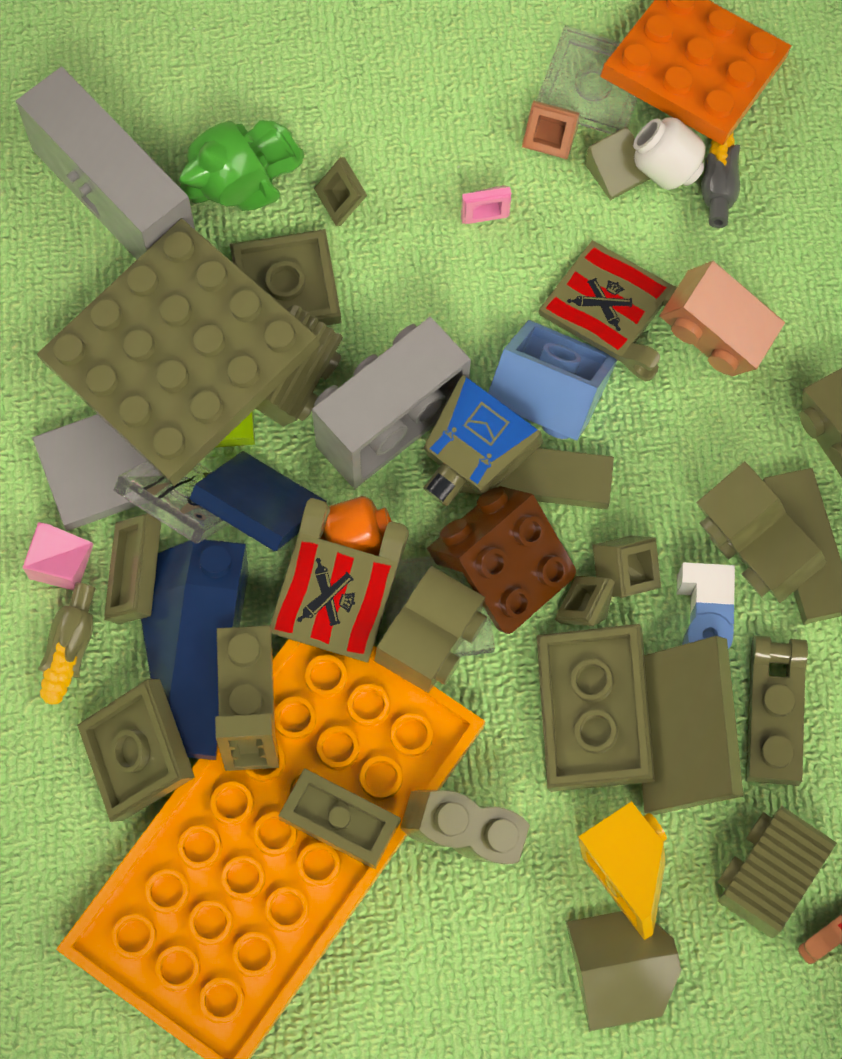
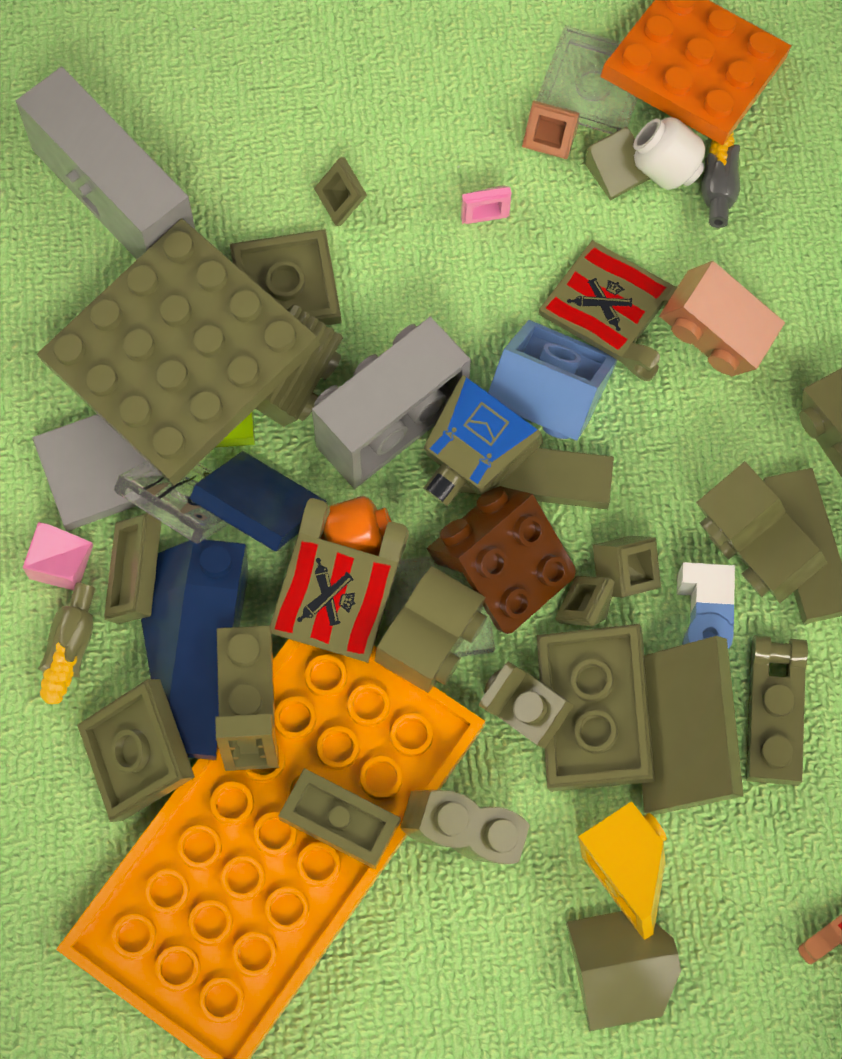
(239, 165): bright green head -> none
(525, 704): none -> olive bracket
(776, 870): olive brick -> none

